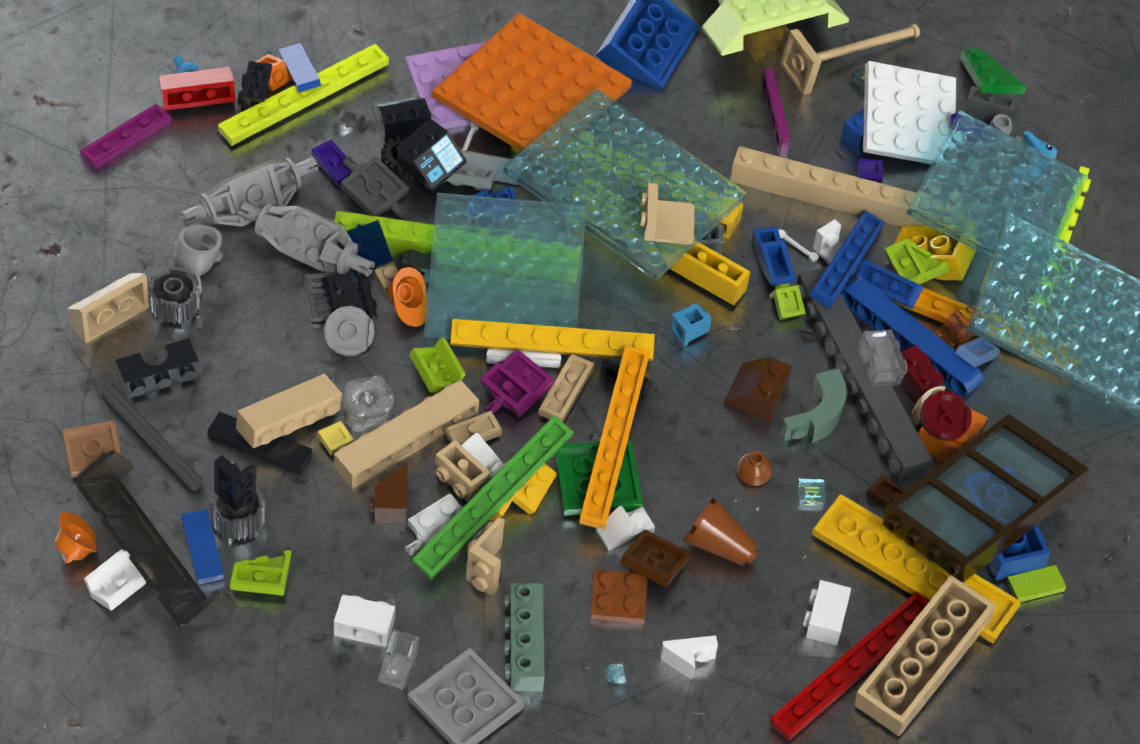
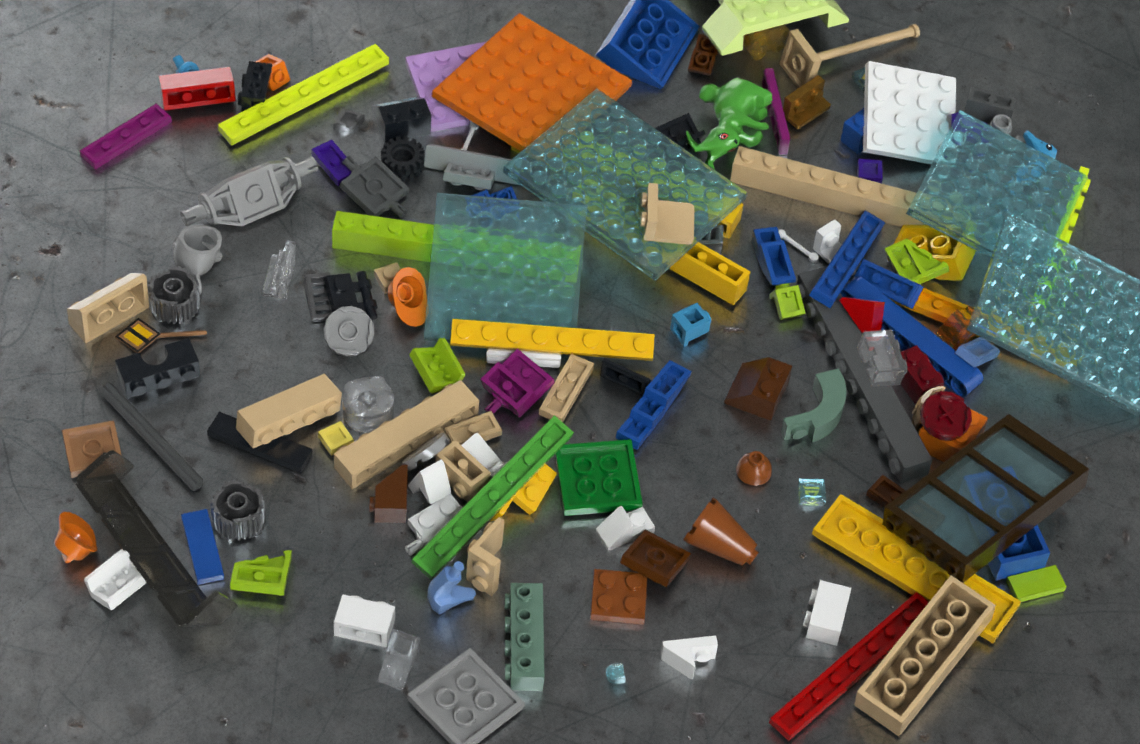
(140, 335): none -> piece
(232, 485): black bracket -> none
(280, 272): none -> clear bracket
(299, 67): tile -> none
(307, 237): light grey plate -> none
(371, 243): clear blue piece -> none
(415, 260): pearl dark grey brick -> none
(426, 450): none -> light grey tile
(430, 155): black slope -> none
(432, 482): none -> white slope
(445, 593): none -> medium blue animal
(614, 438): light orange plate -> none
(654, 404): none -> blue slope
(677, 129): none -> black bracket
(703, 56): none -> reddish brown slope
(735, 105): none -> bright green animal
(806, 103): none -> pearl gold bracket
(865, 313): none -> red slope
(989, 74): green wing -> none

